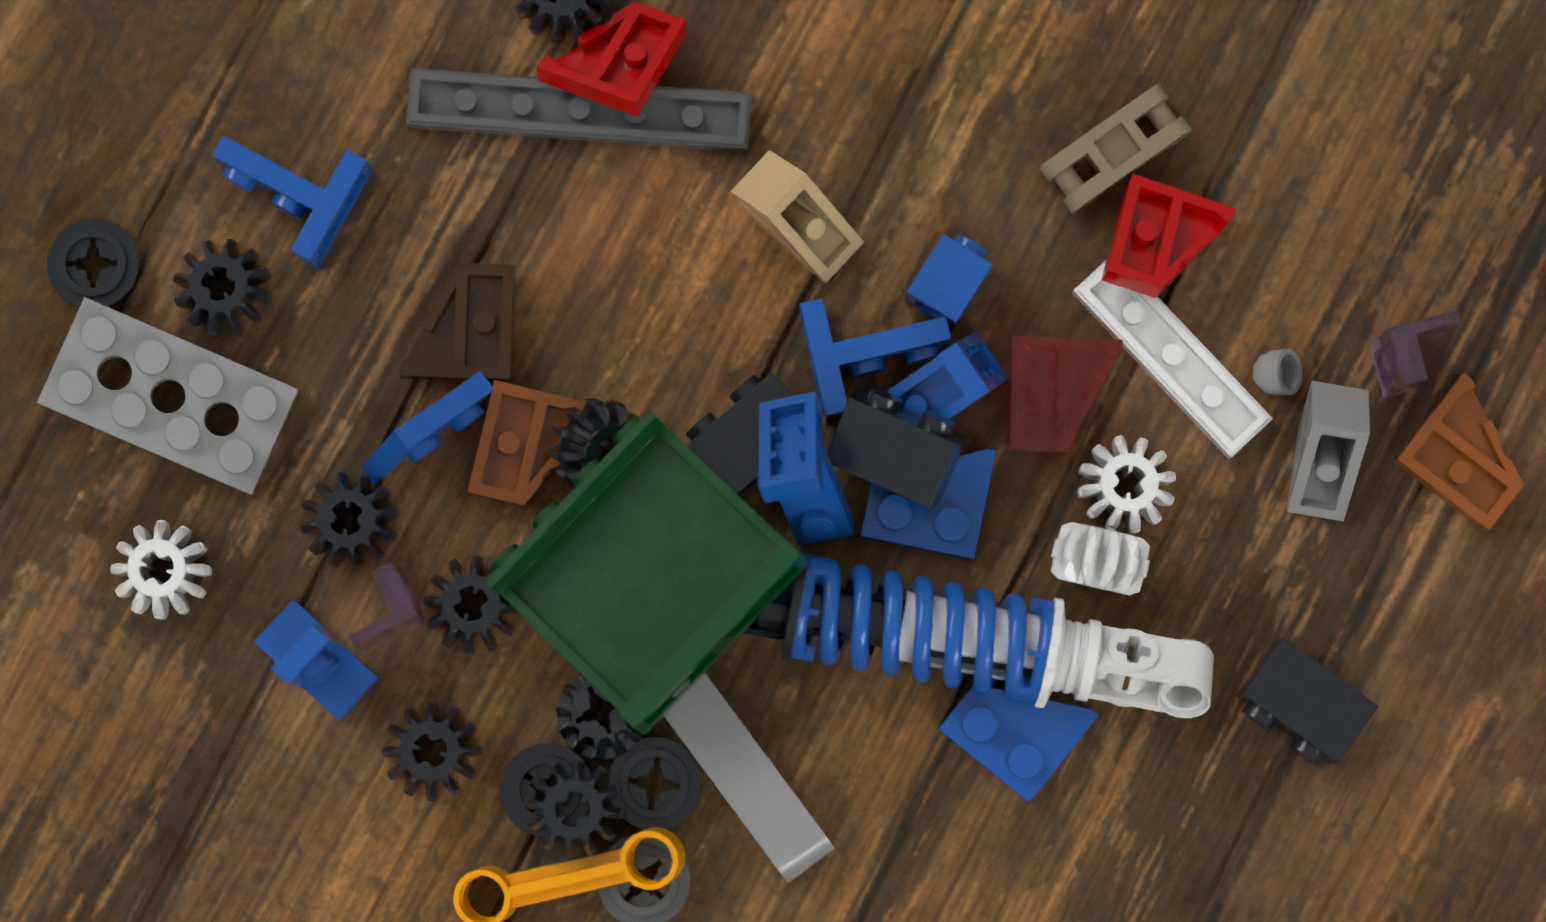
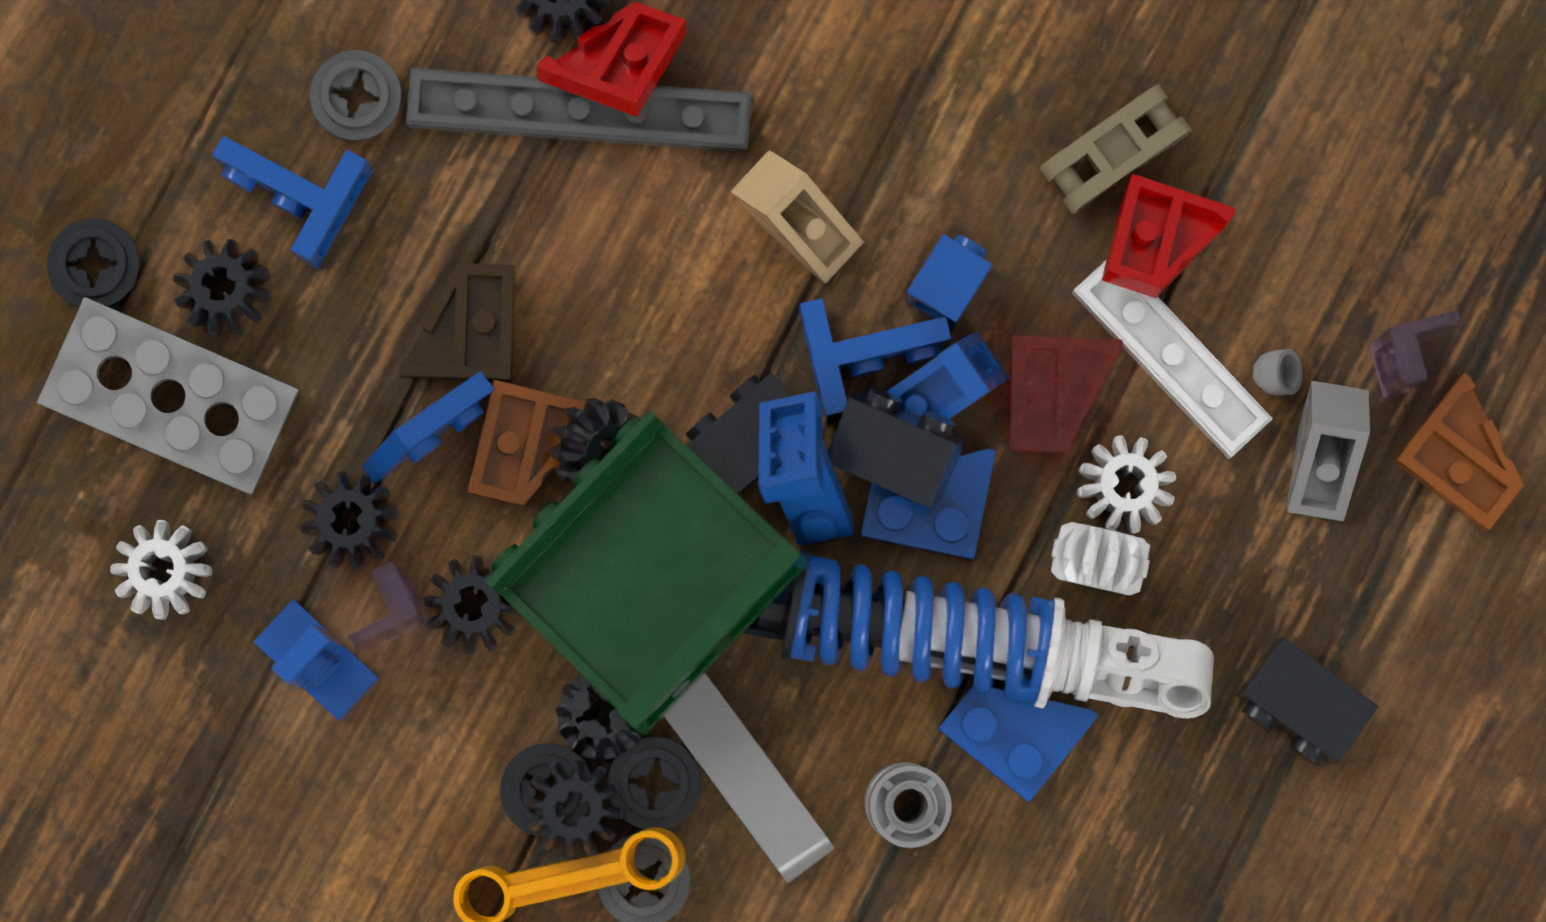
(340, 75): none -> dark grey gear
(436, 732): black gear -> none
(934, 808): none -> light grey wheel

